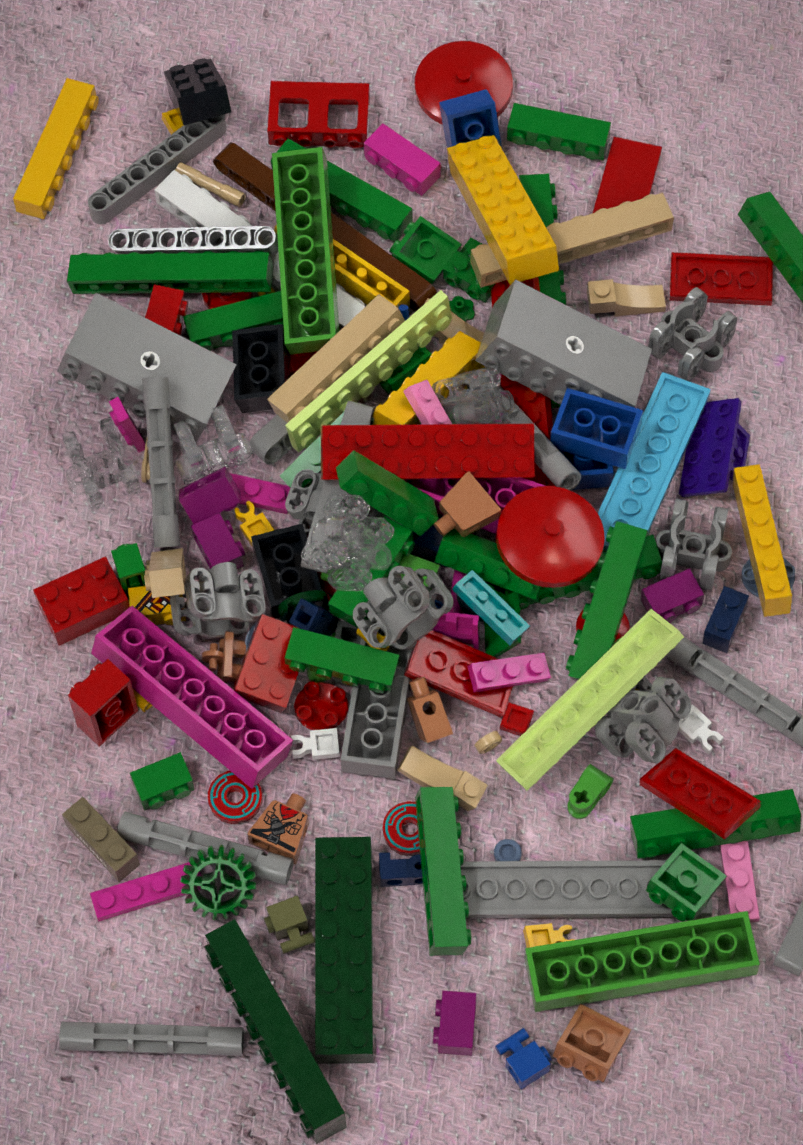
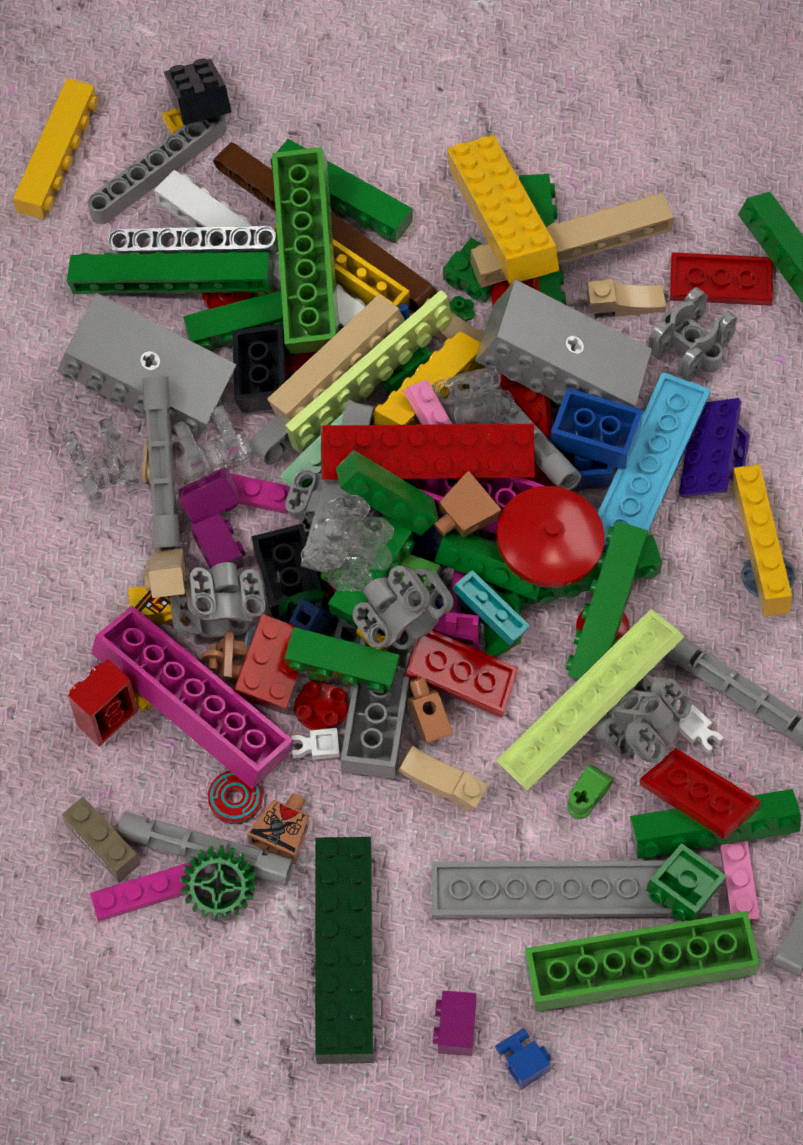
(81, 600): red brick -> none
(126, 425): dark pink plate -> none
(129, 566): green brick -> none
(151, 1038): light grey piece -> none
(162, 781): green brick -> none
(167, 307): red slope -> none
(222, 190): tan piece -> none
(253, 523): yellow plate -> none
(276, 1032): dark green brick -> none
(288, 920): olive brick -> none
(319, 97): red window -> none
(392, 829): red tile -> none
(399, 871): dark blue leg -> none
(402, 159): dark pink brick -> none
(425, 249): green plate -> none
(442, 871): green brick -> none
(461, 70): red dish -> none
(469, 118): blue brick -> none
(488, 742): tan tile -> none
(507, 851): sand blue tile -> none
(509, 672): dark pink plate -> none
(516, 719): red tile -> none
(544, 934): yellow plate -> none
(558, 131): green brick -> none
(591, 1043): nougat plate -> none
(627, 173): red tile -> none
(673, 596): magenta brick -> none
(708, 546): light grey piece -> none
(725, 619): dark blue brick -> none

